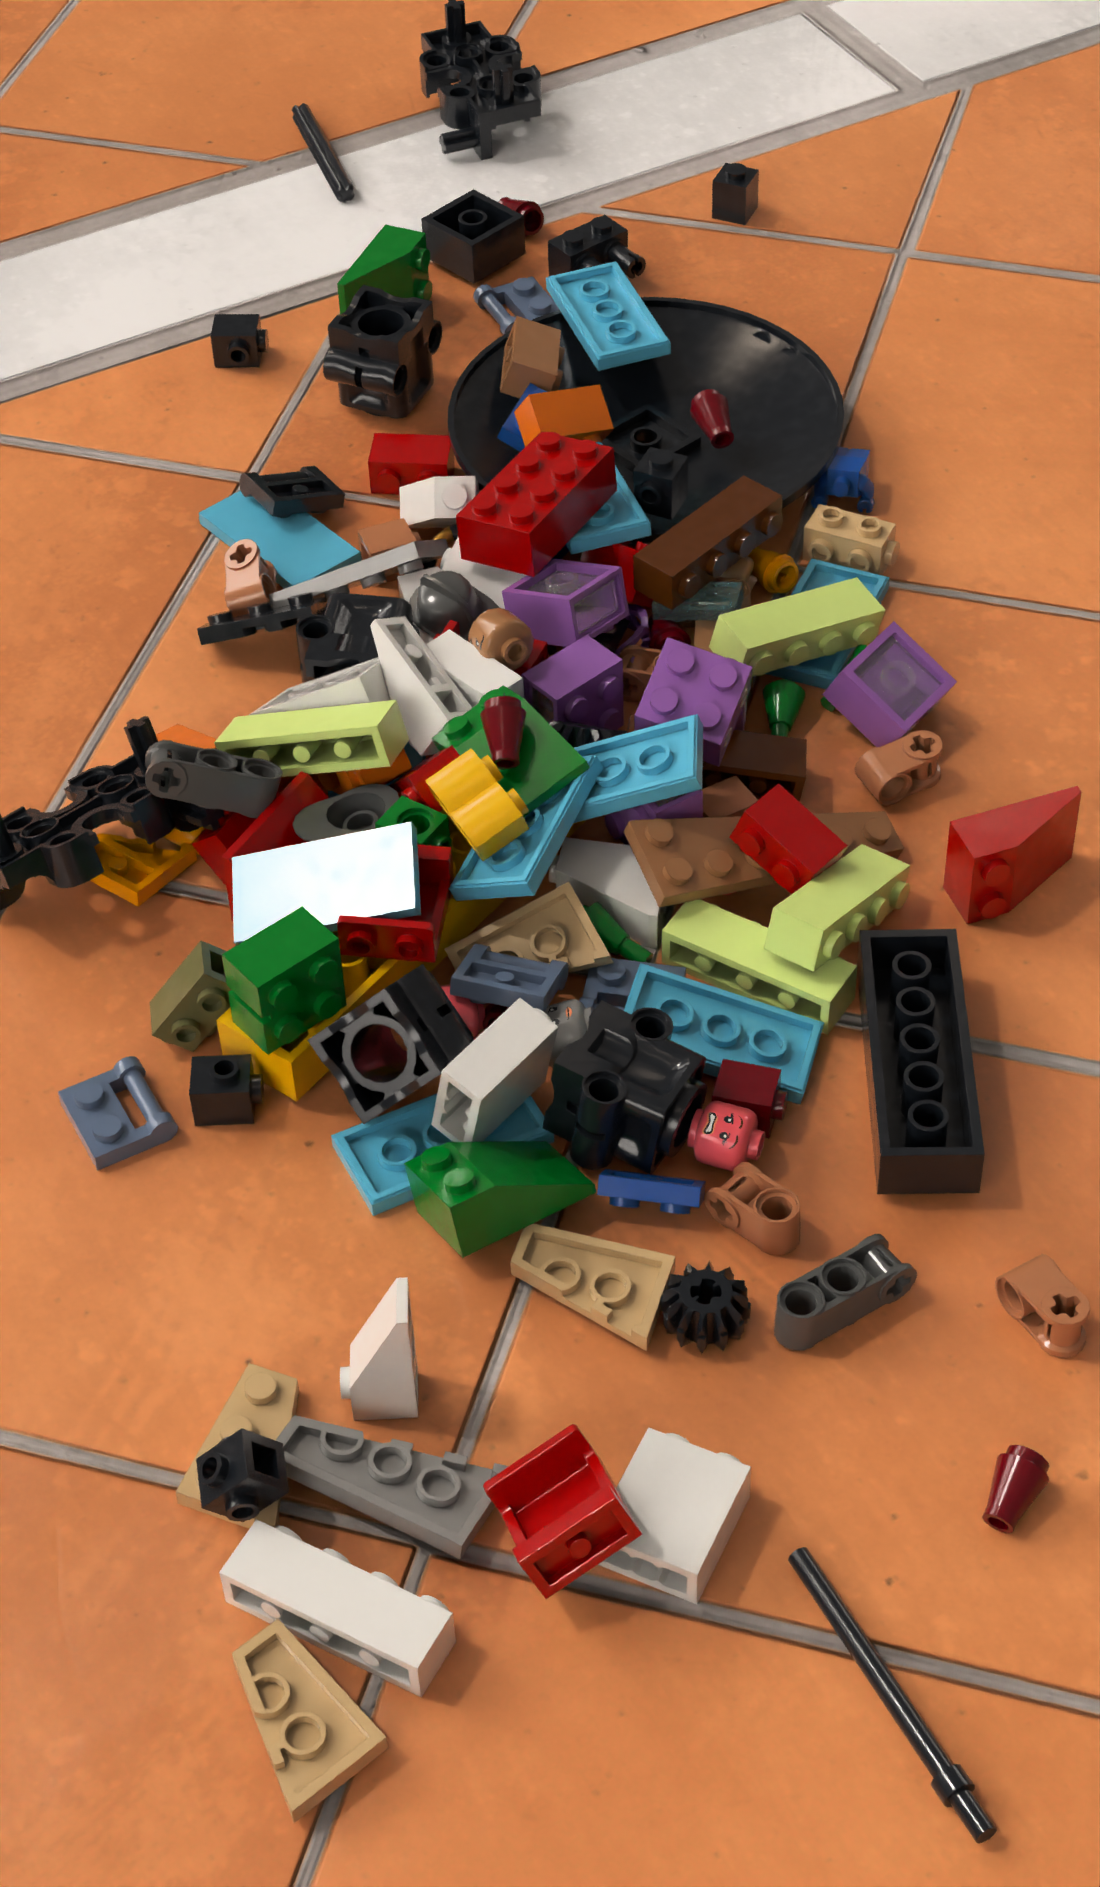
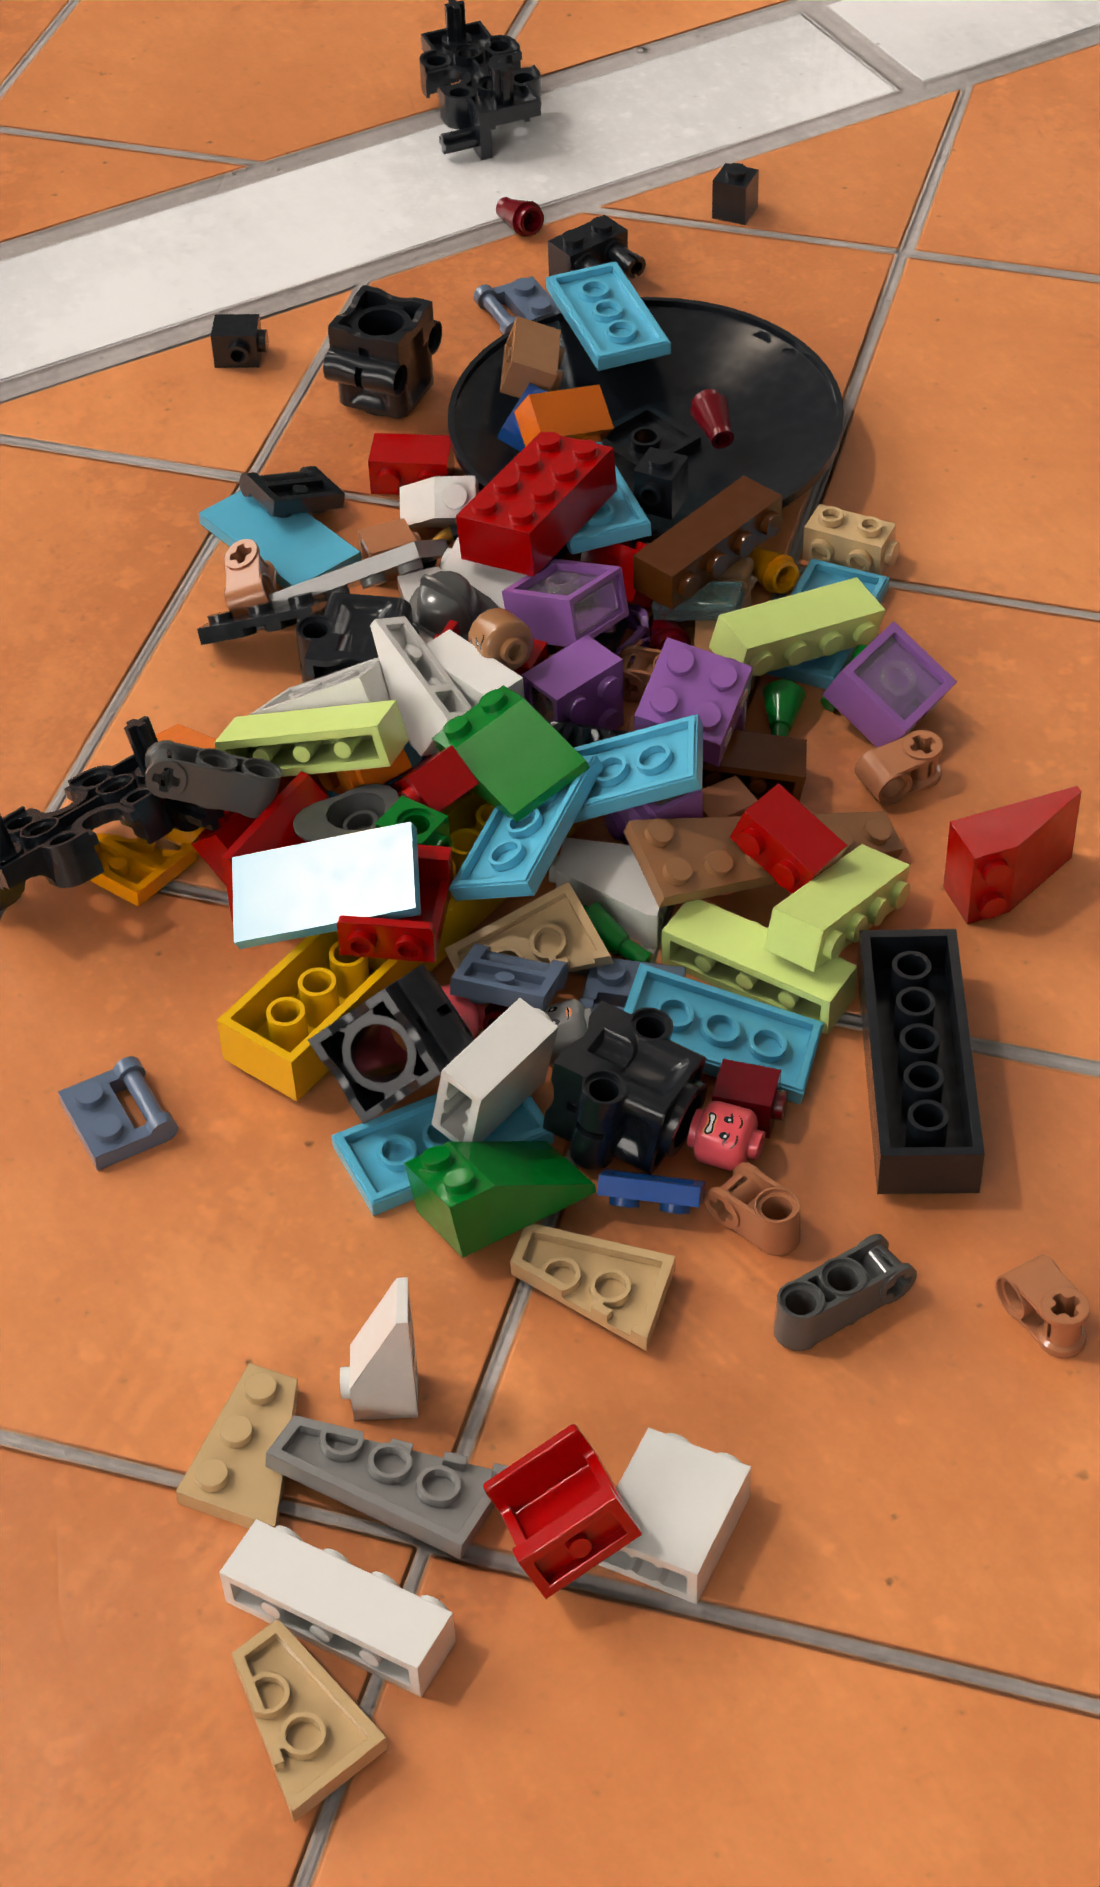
(191, 999): olive brick -> none
(224, 1090): black brick -> none
(242, 1475): black brick -> none
(285, 980): green piece -> none
(323, 152): black axle -> none
(392, 262): green slope -> none
(474, 236): black brick -> none
(478, 803): yellow brick -> none
(504, 727): dark red cone -> none
(705, 1307): black gear -> none
(847, 478): blue piece -> none
(949, 1780): black bar -> none
(1015, 1485): dark red cone -> none

